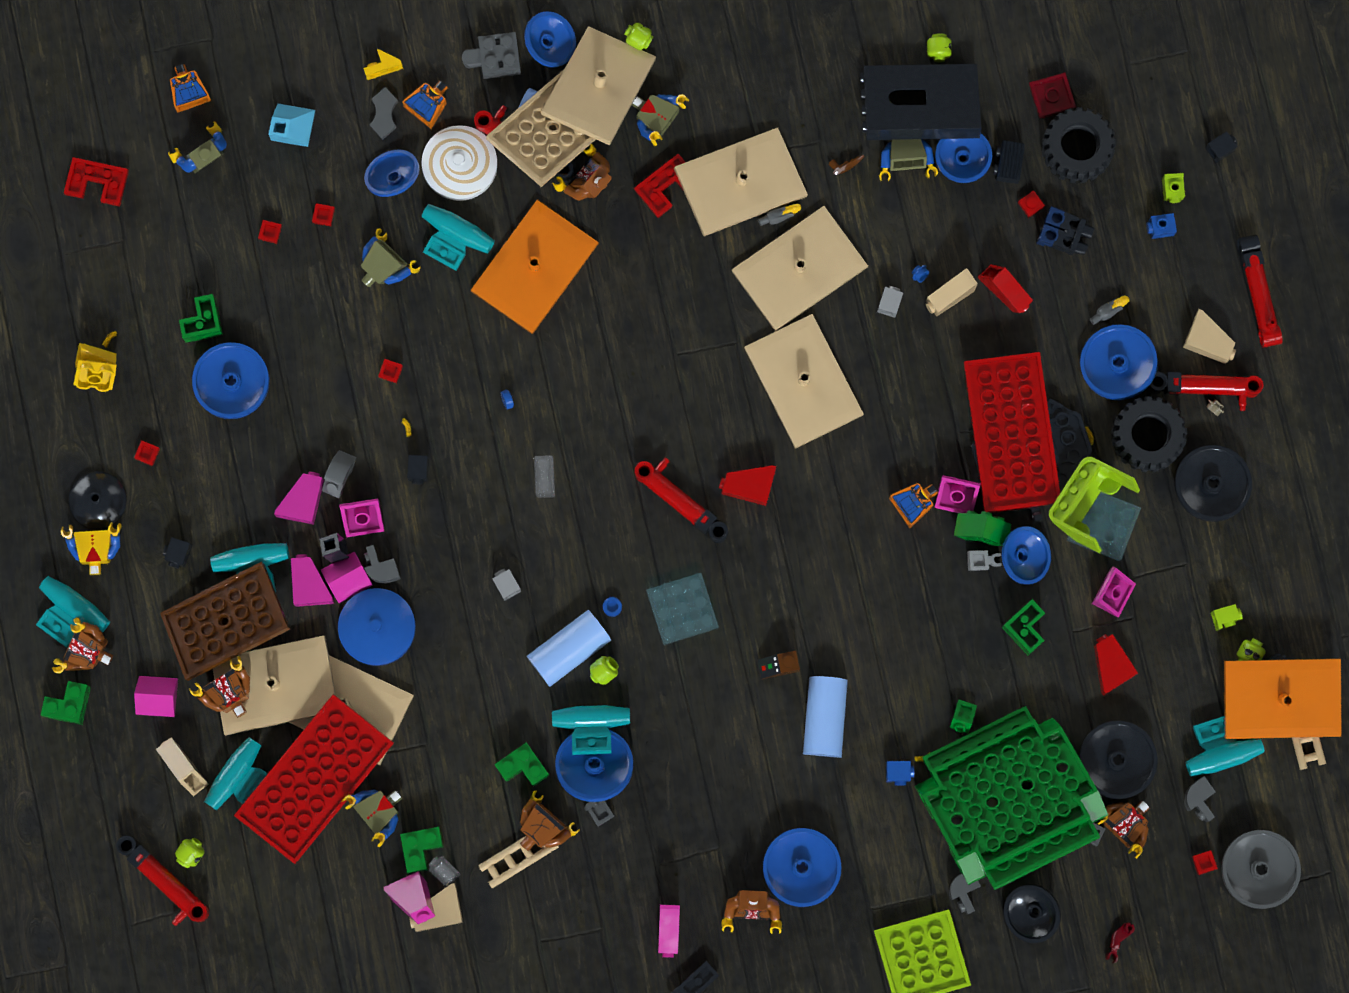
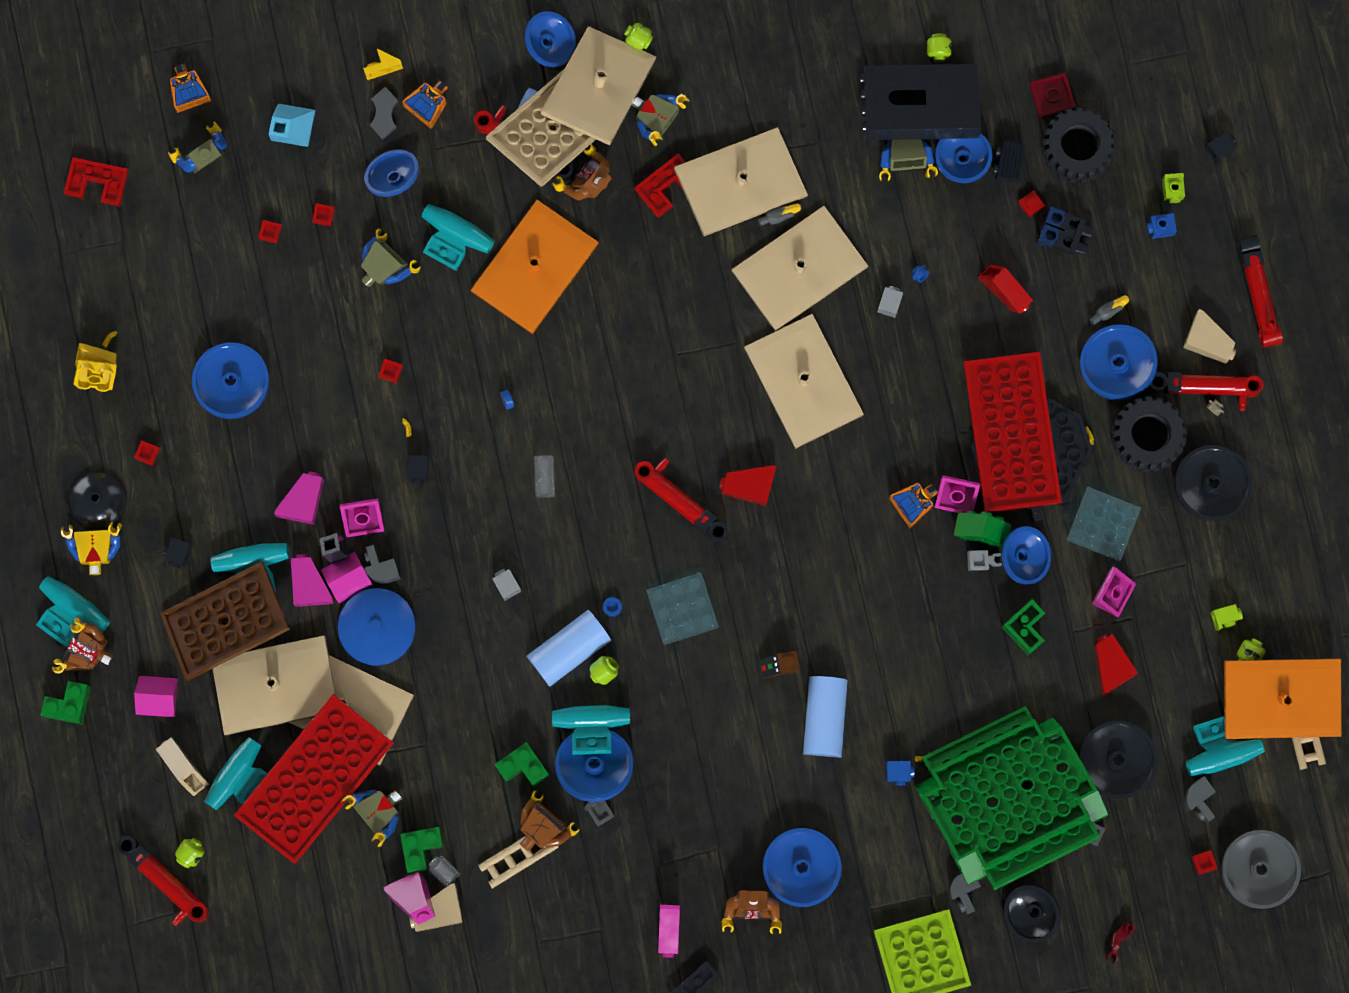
(204, 325): green brick -> none
(226, 691): torso -> none
(337, 473): dark grey brick -> none
(459, 163): white dish -> none
(495, 55): dark grey brick -> none
(847, 165): reddish brown bar -> none
(951, 293): tan slope -> none
(963, 716): green bracket -> none
(1080, 494): lime windscreen -> none
(1128, 824): torso -> none

